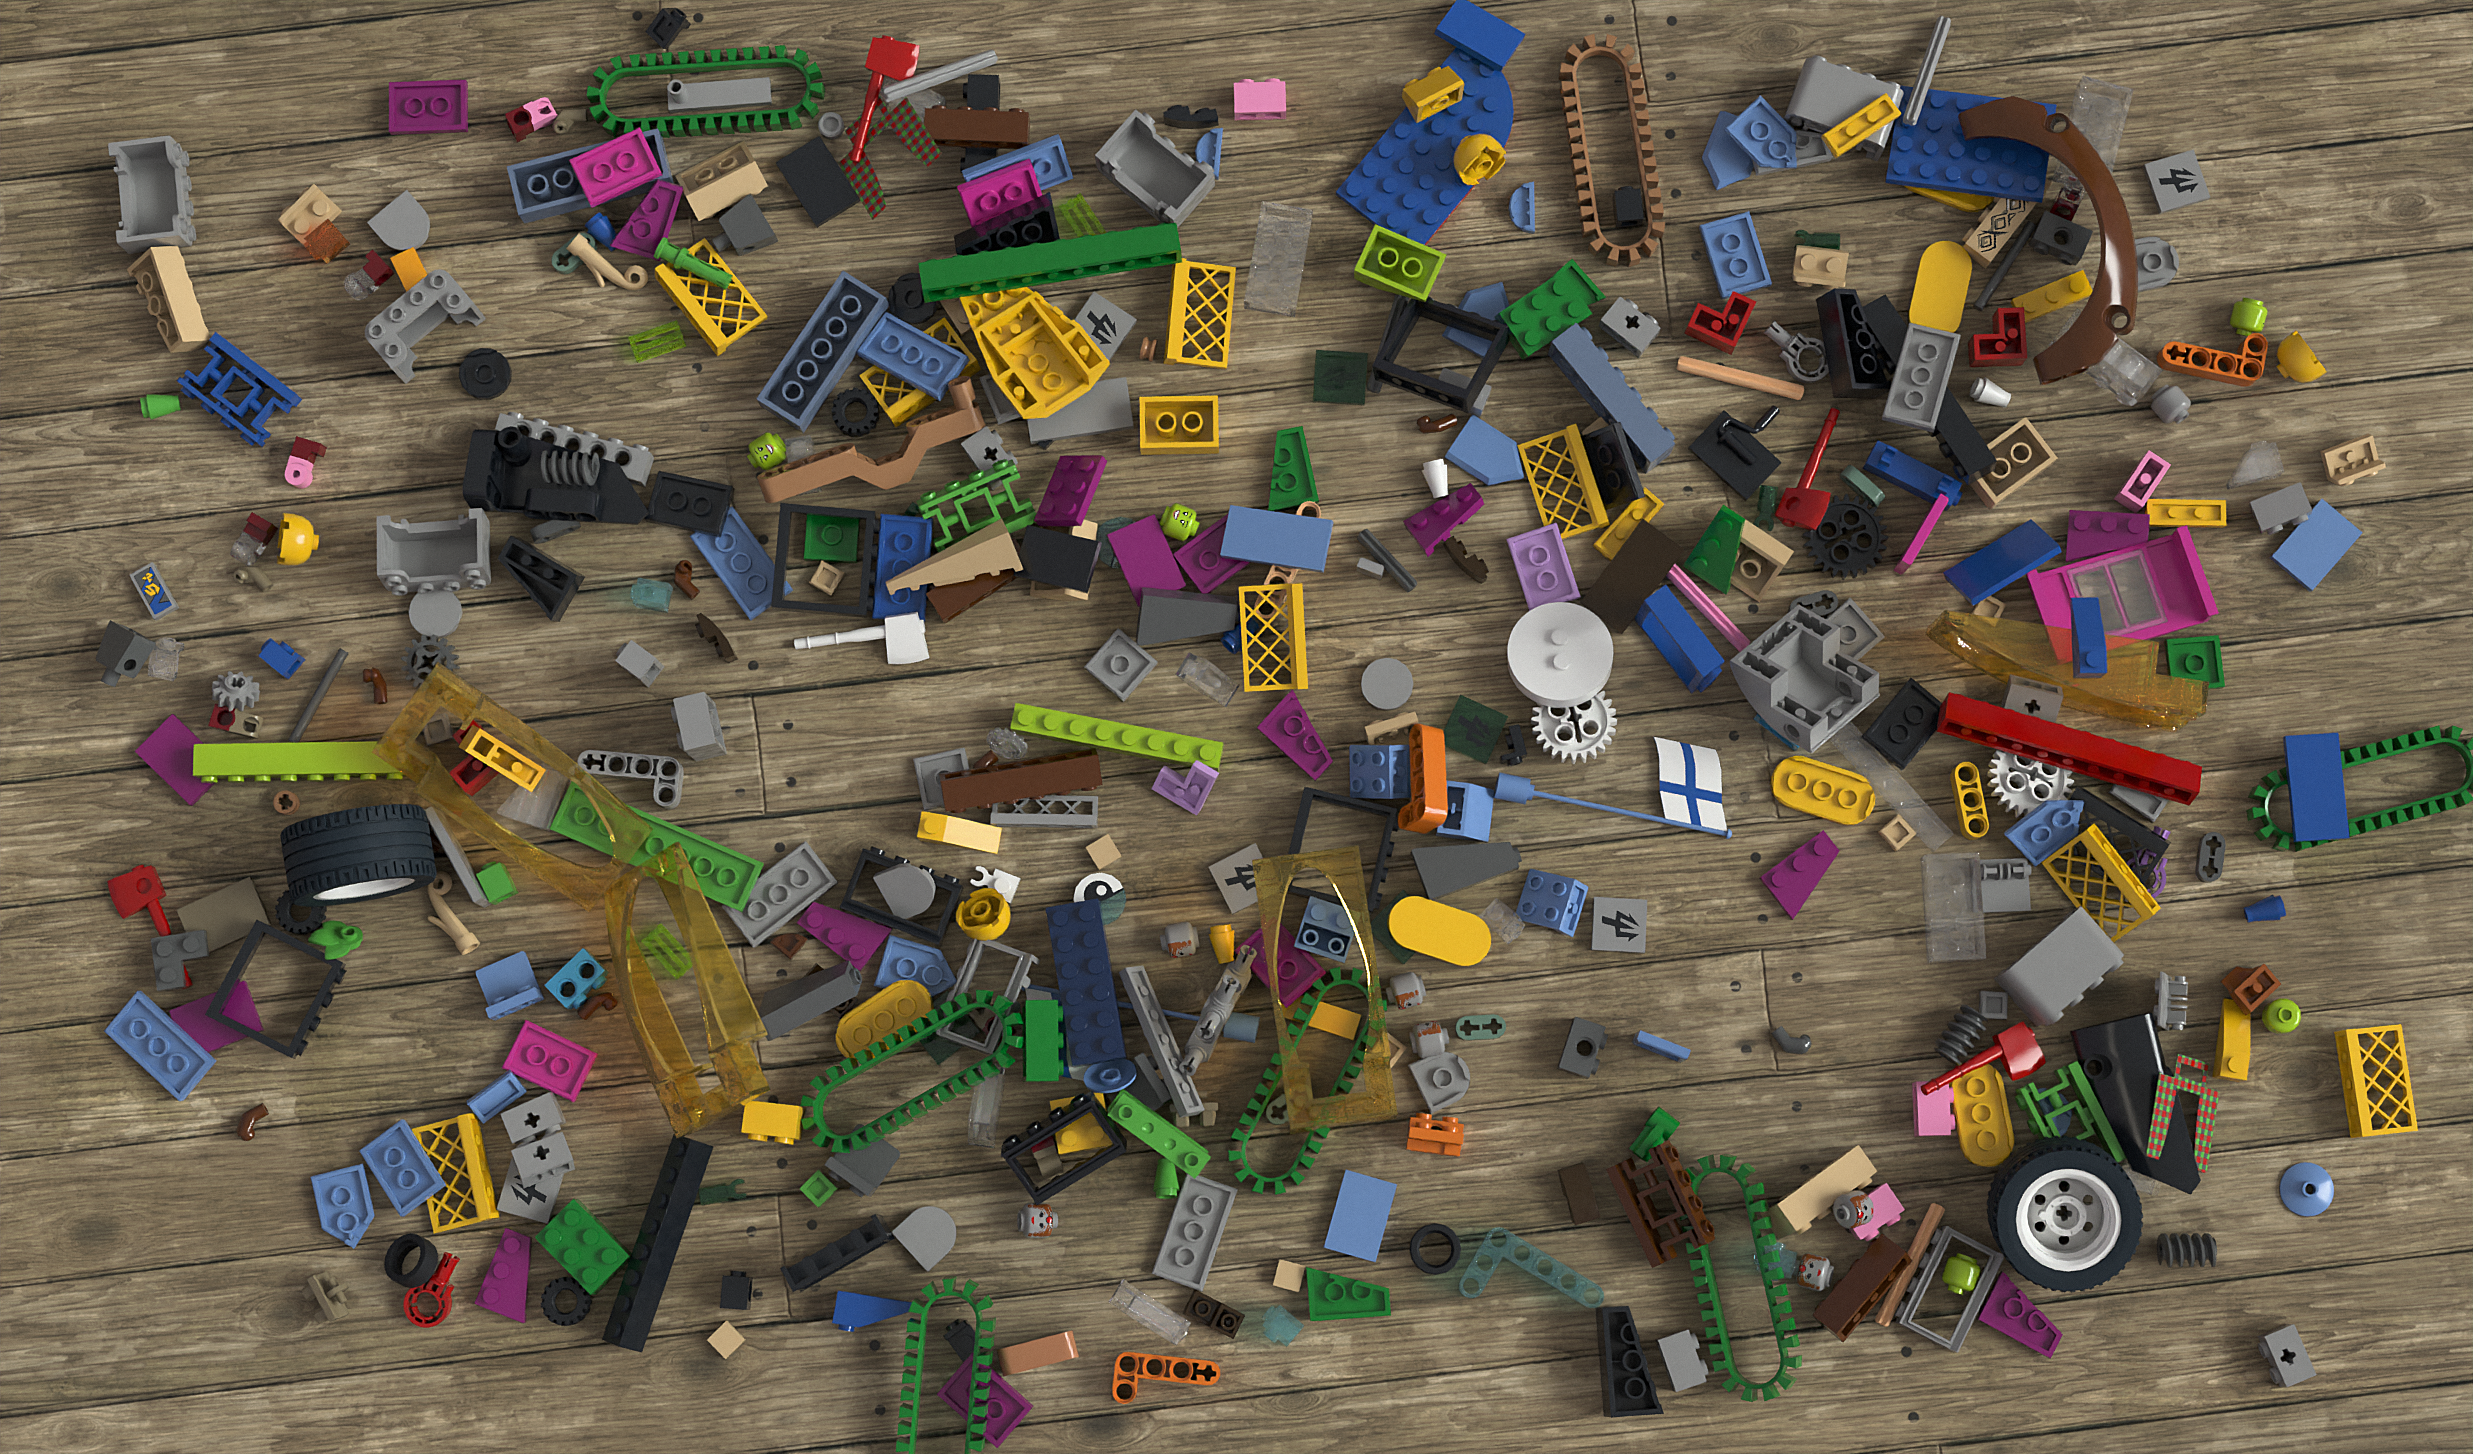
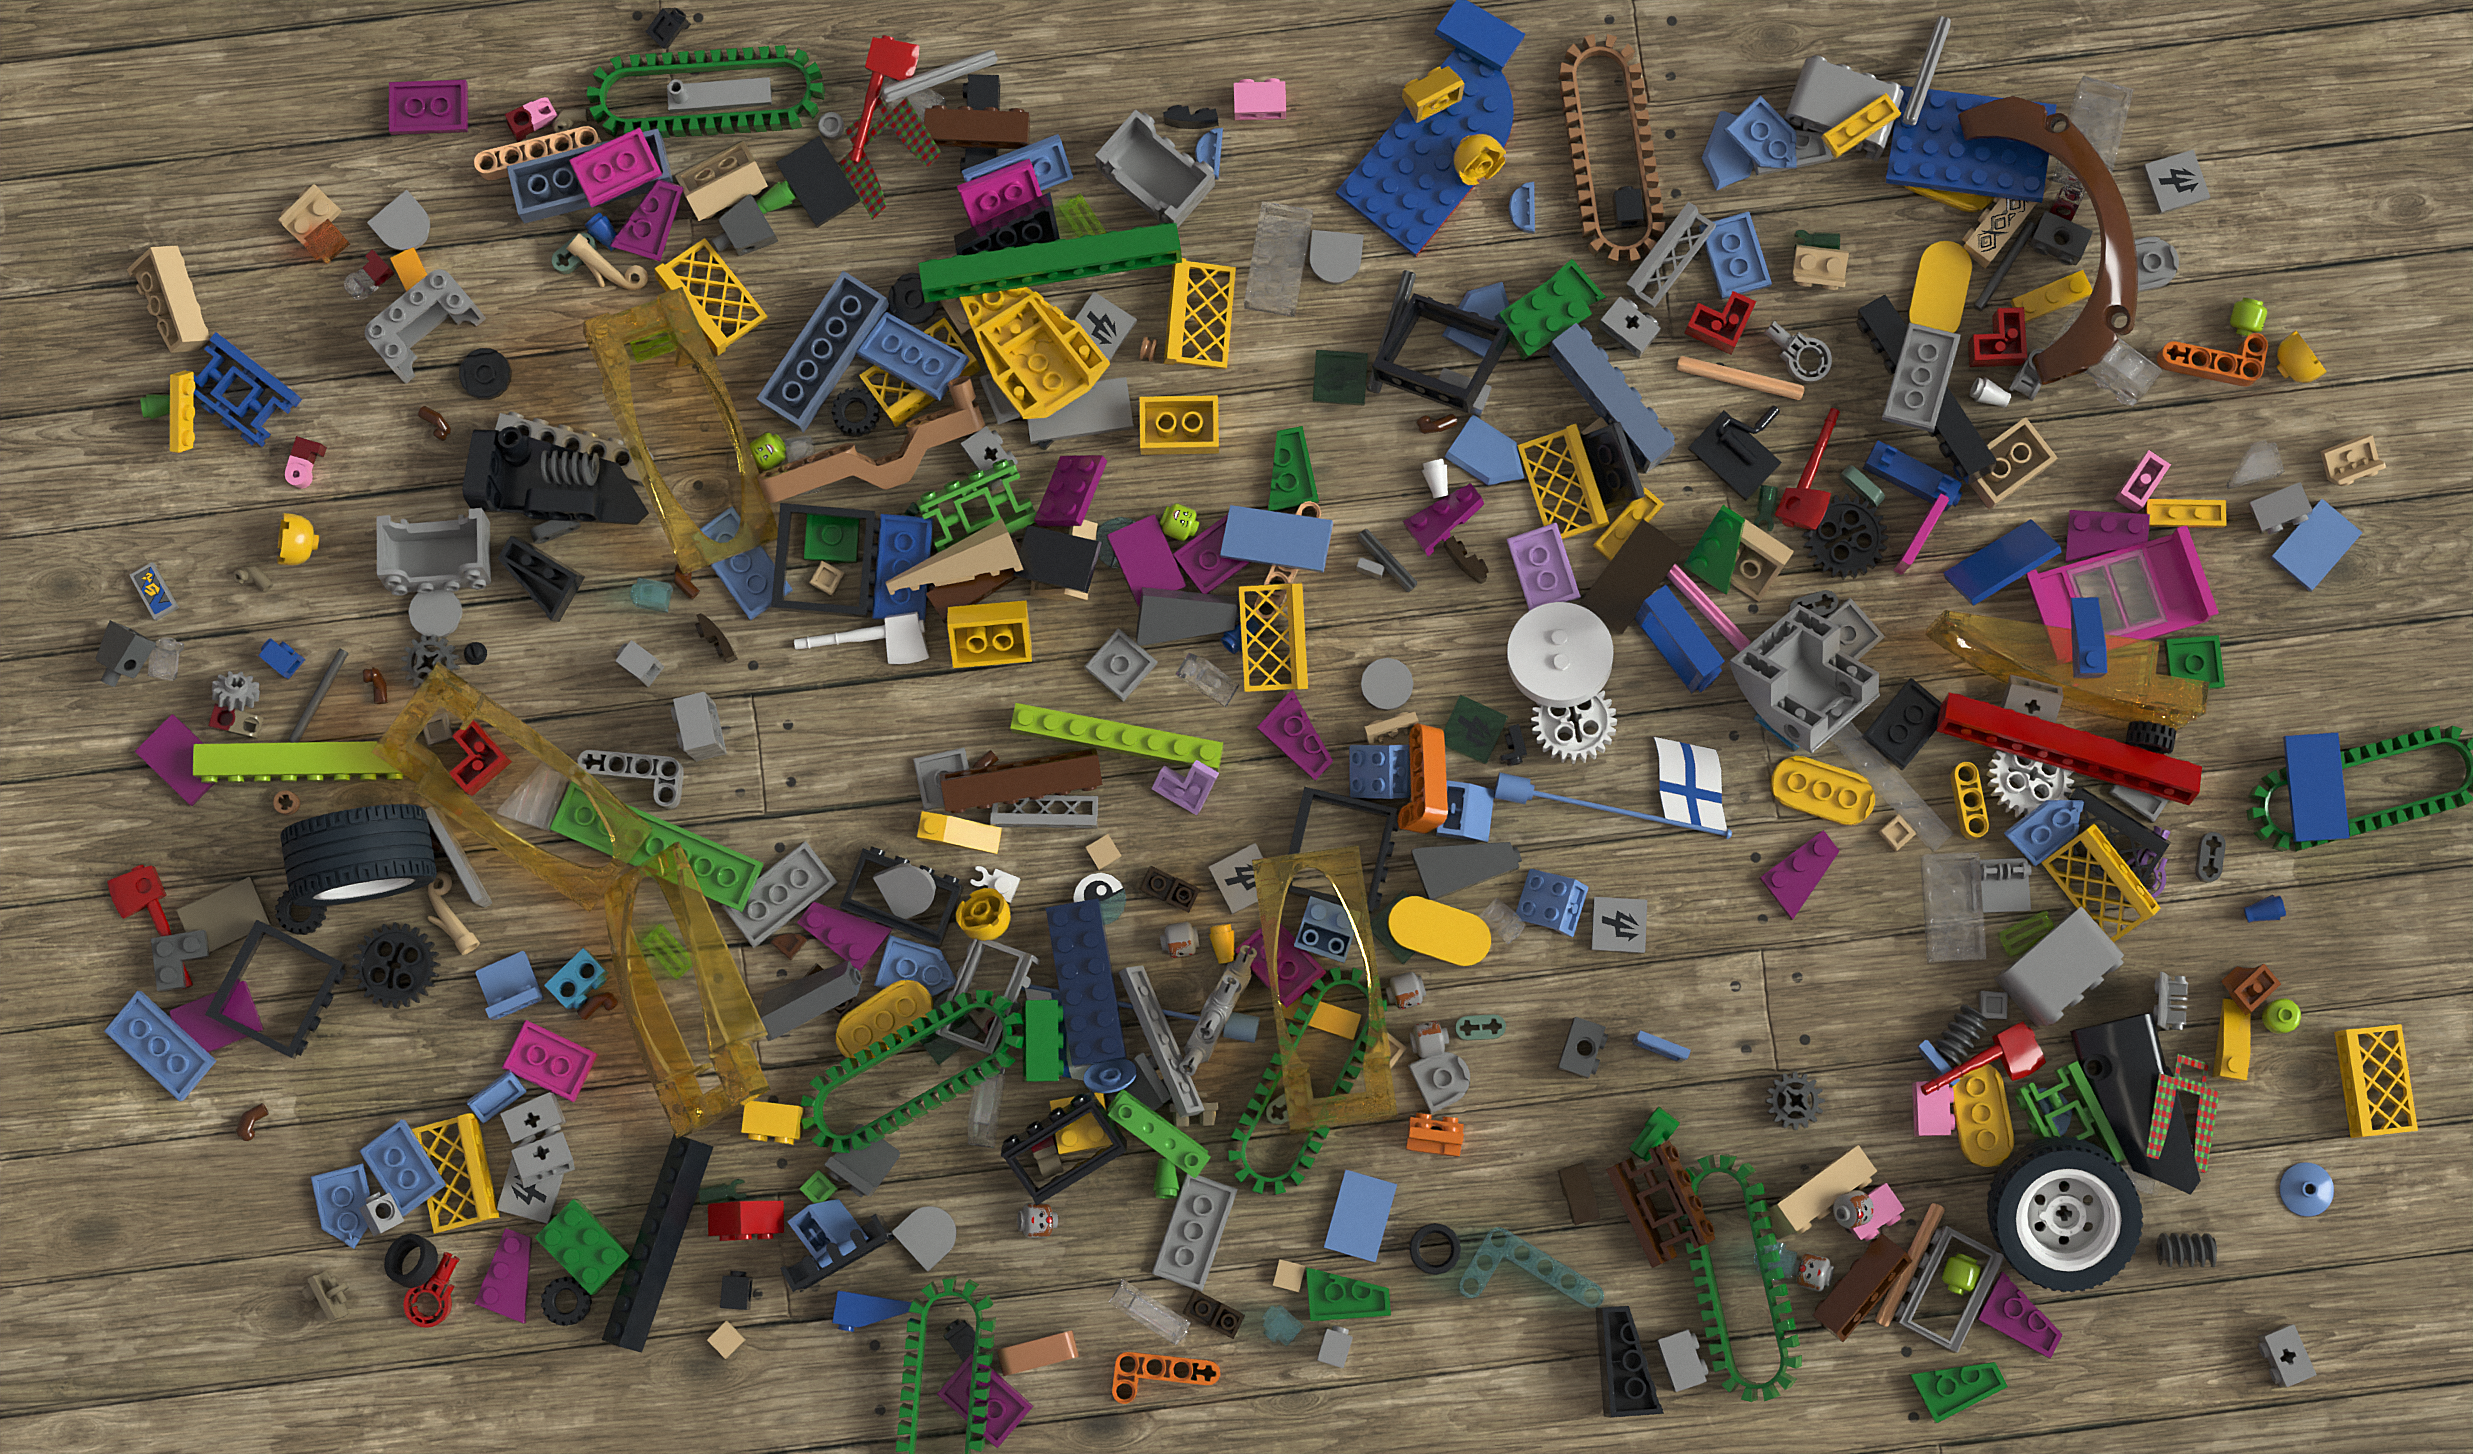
(153, 194): light grey windscreen -> none
(181, 411): none -> yellow plate
(253, 540): leg -> none
(337, 938): bright green plate -> none
(372, 960): none -> black gear
(392, 1214): none -> light grey brick
(437, 420): none -> reddish brown arm
(475, 653): none -> black piece
(496, 882): bright green brick -> none
(502, 758): yellow slope -> none
(526, 149): none -> light nougat beam
(674, 314): none -> clear yellow windscreen
(682, 259): bright green pin -> none
(689, 504): black tile -> none
(745, 1219): none -> red brick
(776, 197): none -> bright green cone
(825, 1224): none -> medium blue slope
(989, 634): none -> yellow brick
(1015, 746): clear gear -> none
(1169, 889): none -> dark brown slope
(1335, 255): none -> light grey tile
(1335, 1346): none -> light grey brick
(1398, 264): lime slope -> none
(1665, 246): none -> light grey fence
(1785, 1091): none -> dark grey gear
(1791, 1044): dark grey arm -> none
(1849, 347): black wedge -> none
(1934, 1059): none -> medium blue tile
(1957, 1388): none -> green wing
(1989, 607): tan tile -> none
(2006, 943): none -> clear neon green tile
(2026, 379): none -> light grey piece
(2151, 736): none -> black tyre
(2170, 404): light grey head -> none

